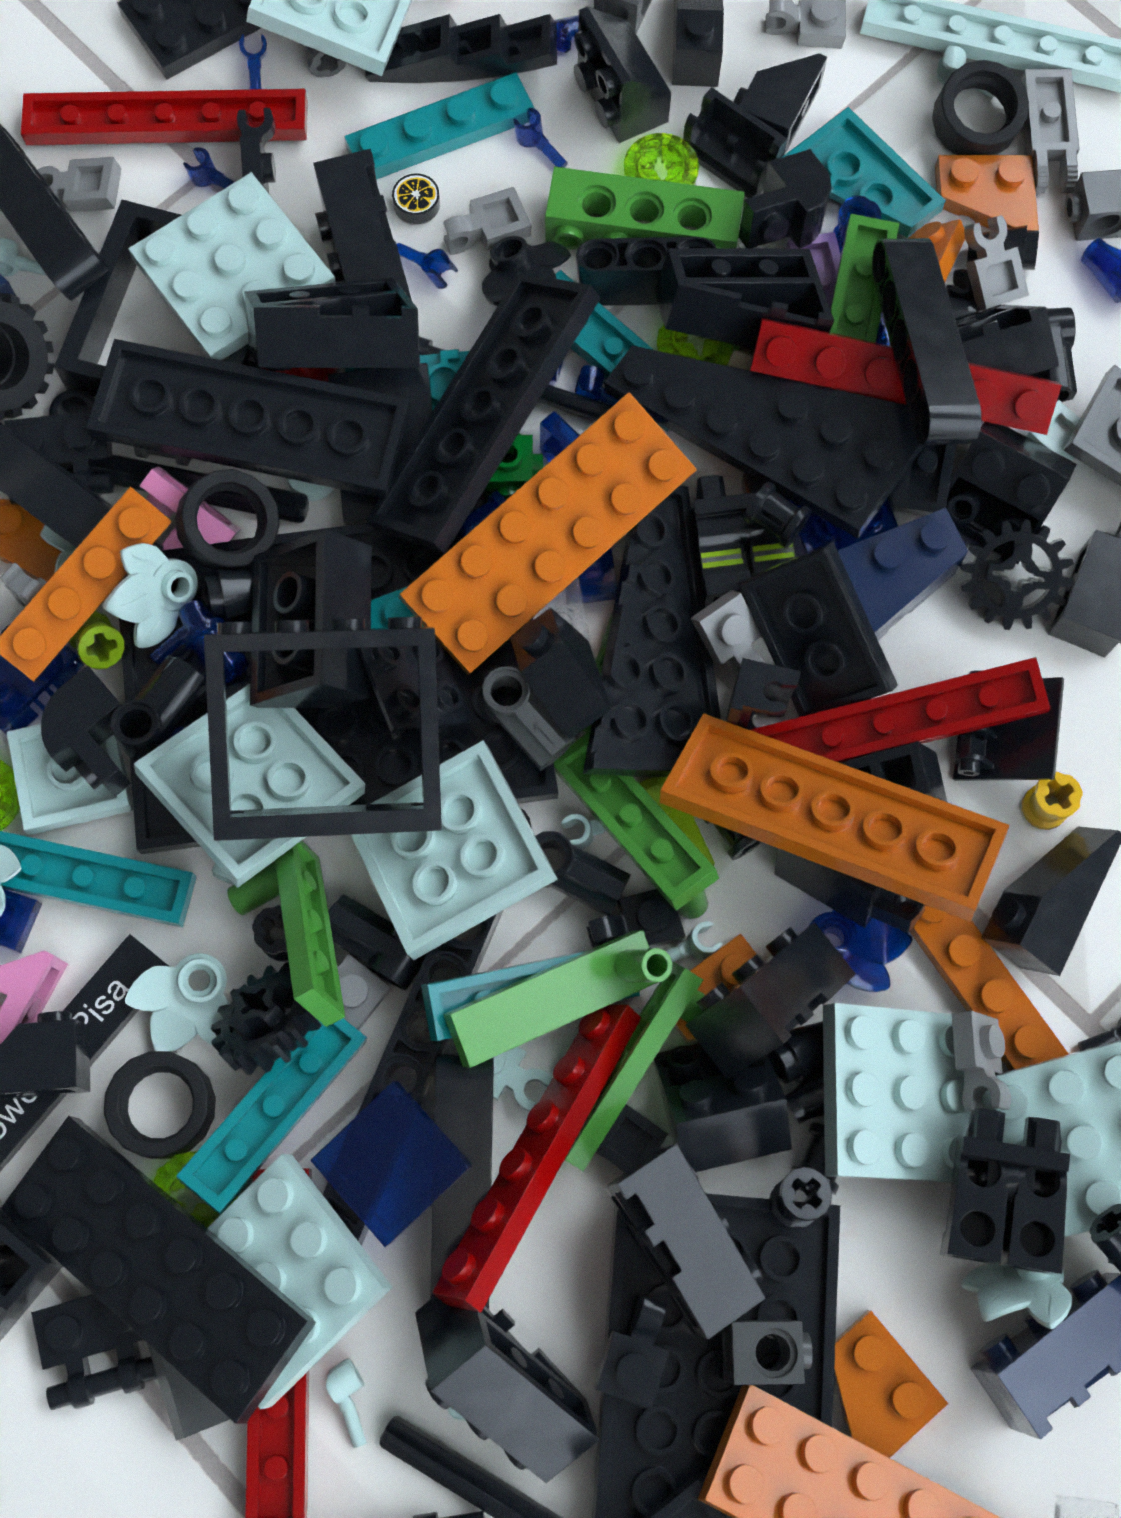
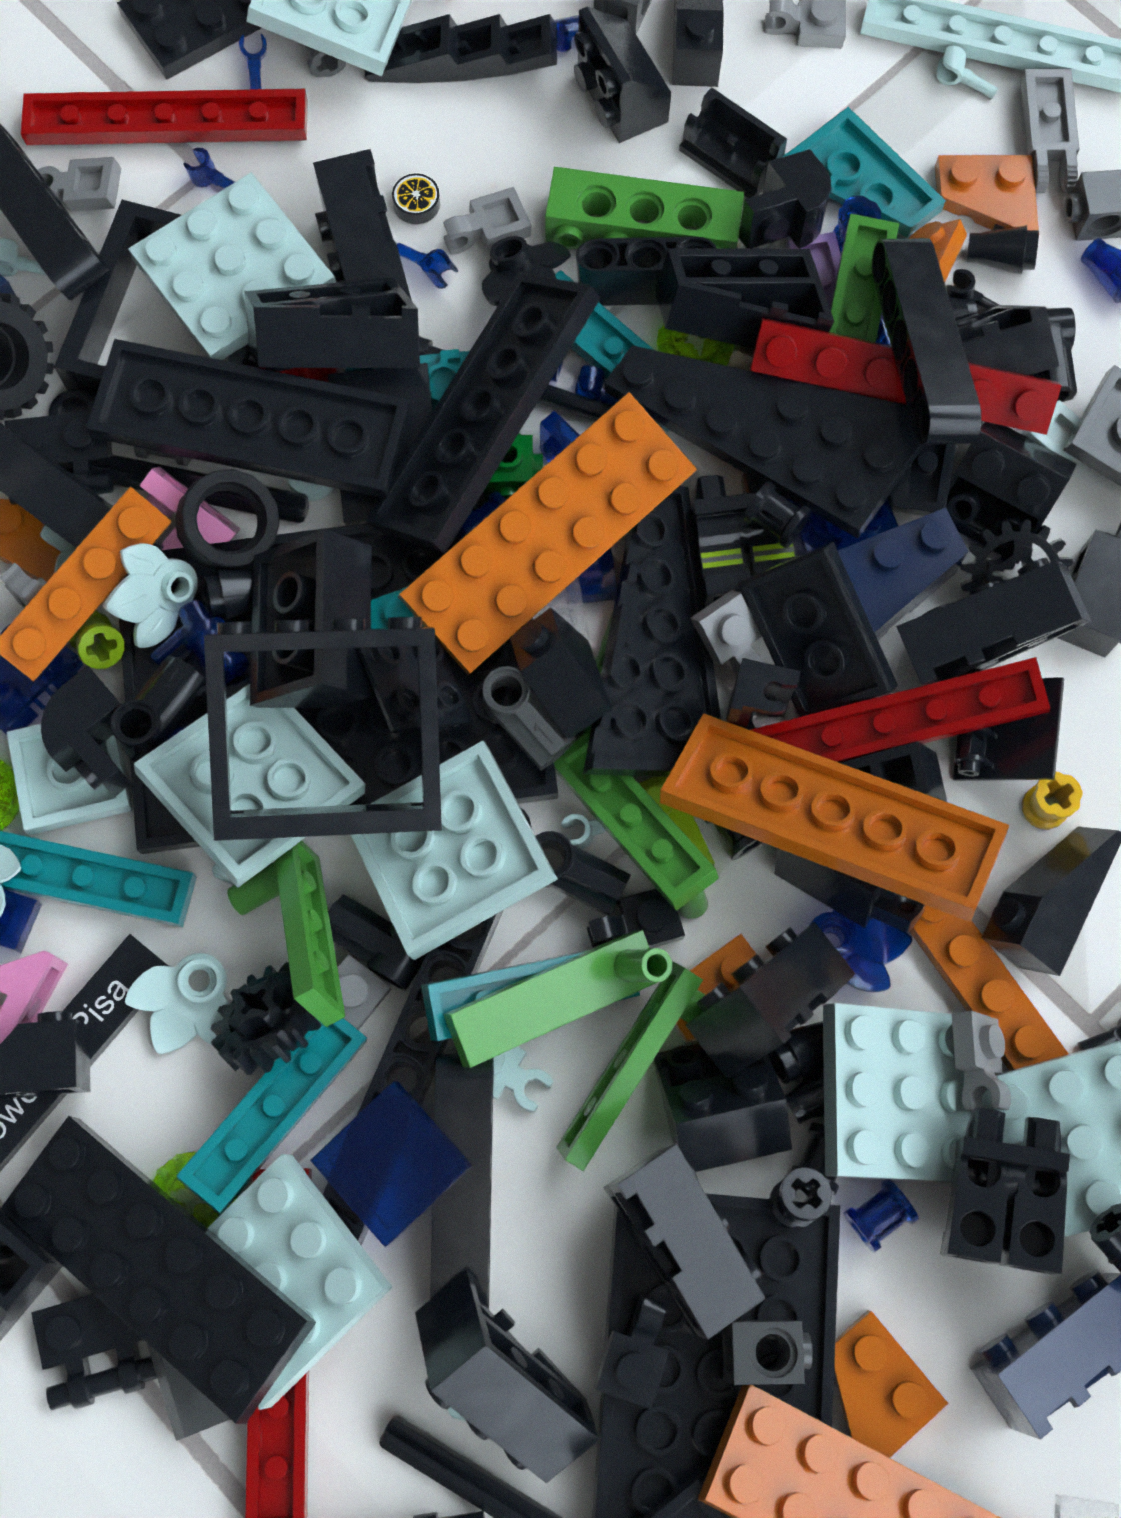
(122, 1086): black tyre -> none
(252, 144): black plate -> none
(262, 926): black bush -> none
(340, 1384): light aqua hand -> none
(443, 125): teal plate -> none
(533, 136): clear blue hand -> none
(535, 1159): red plate -> none
(631, 1140): black plate -> none
(675, 154): clear neon green gear -> none
(692, 946): light aqua hand -> none
(784, 94): black slope -> none
(881, 1215): none -> clear blue bush
(994, 622): none -> black wedge
(997, 272): light grey plate -> none
(999, 82): black tyre -> none
(1013, 1289): light aqua plate -> none

